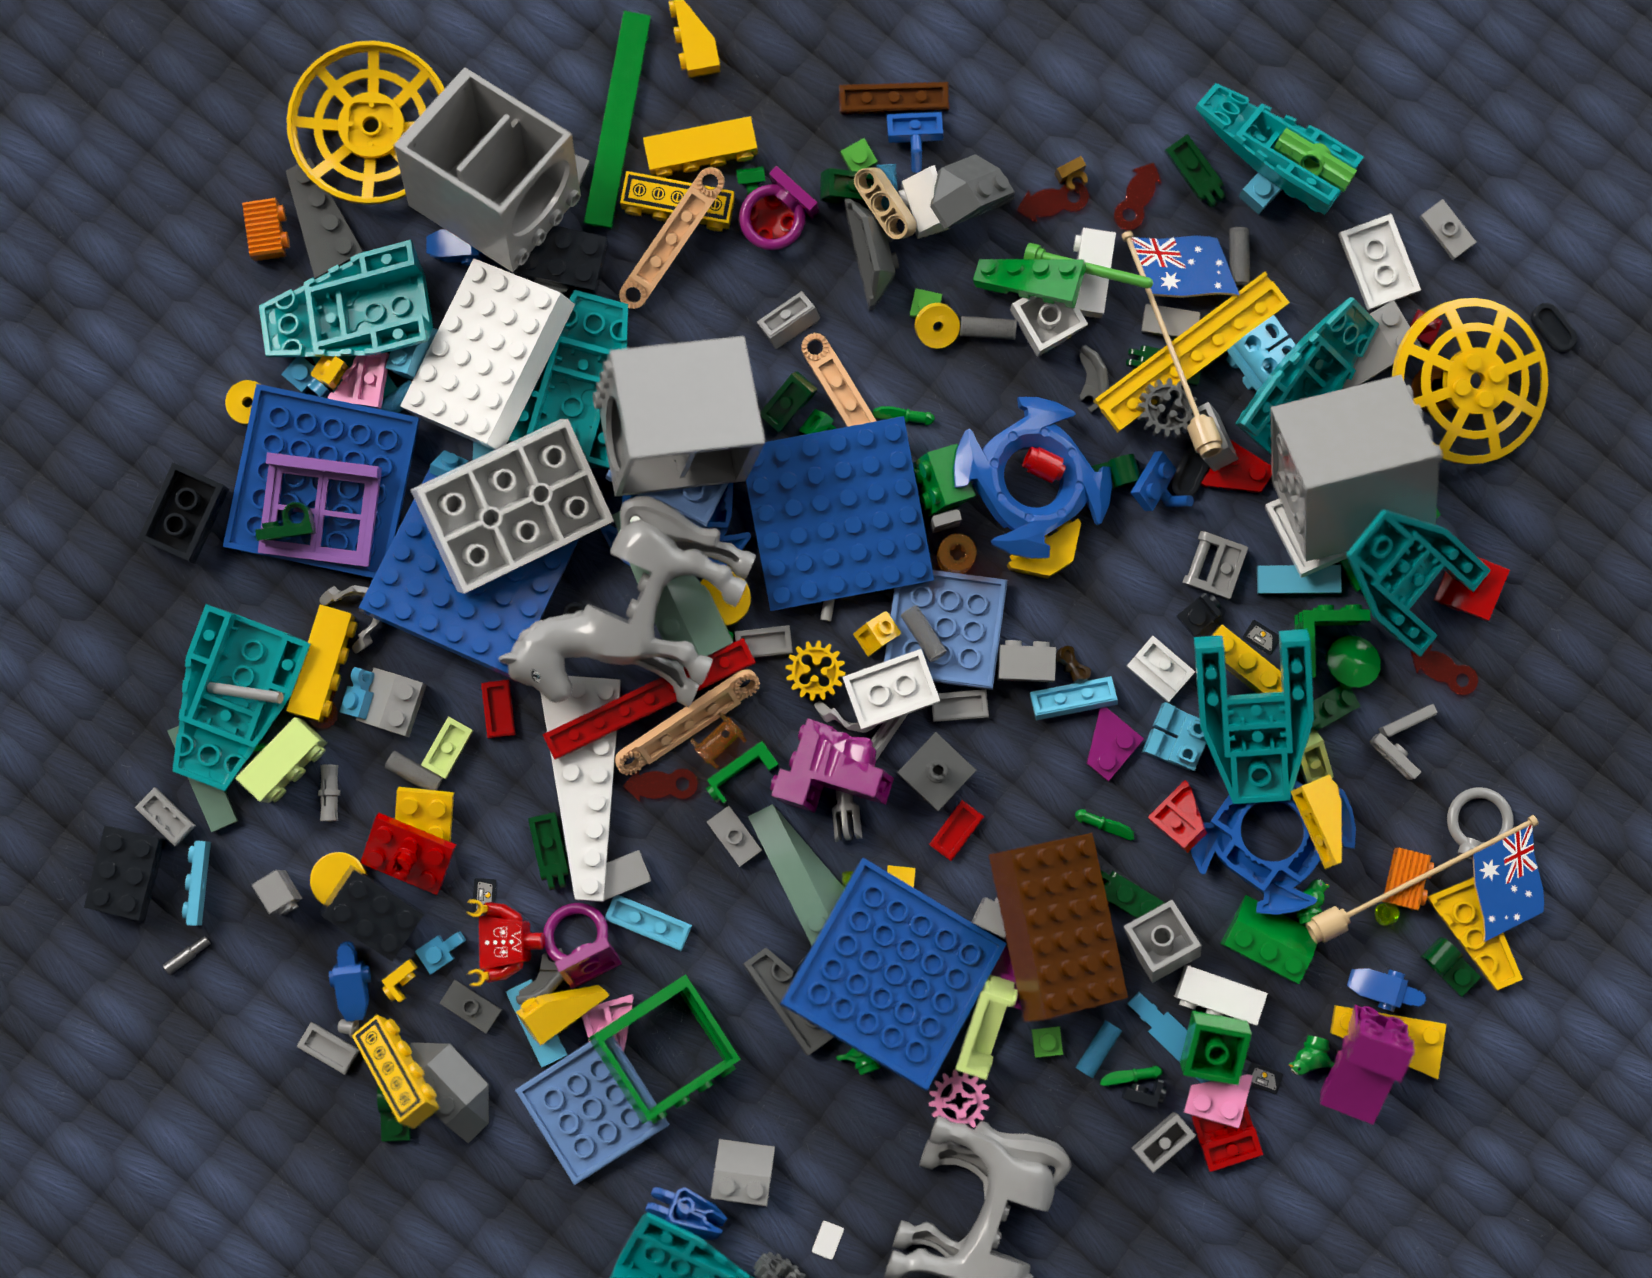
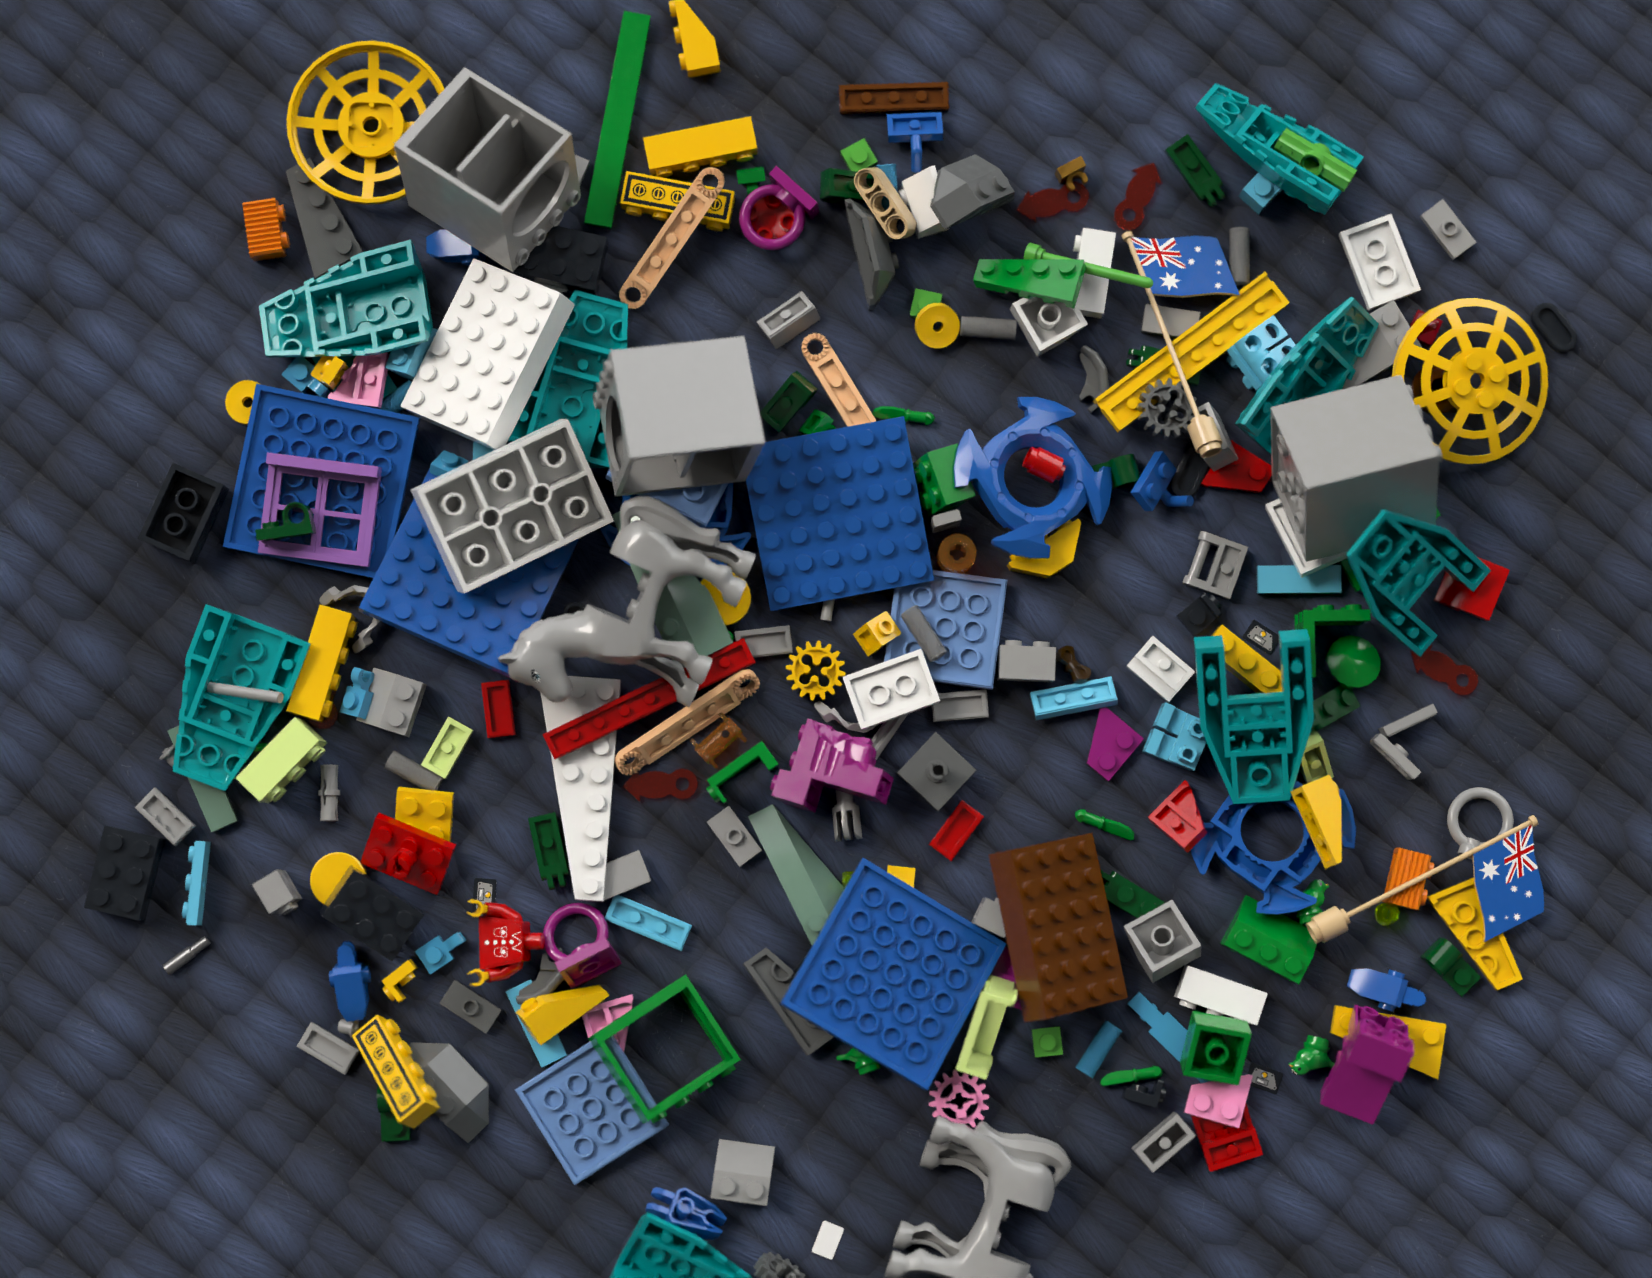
(168, 755): none -> light grey piece

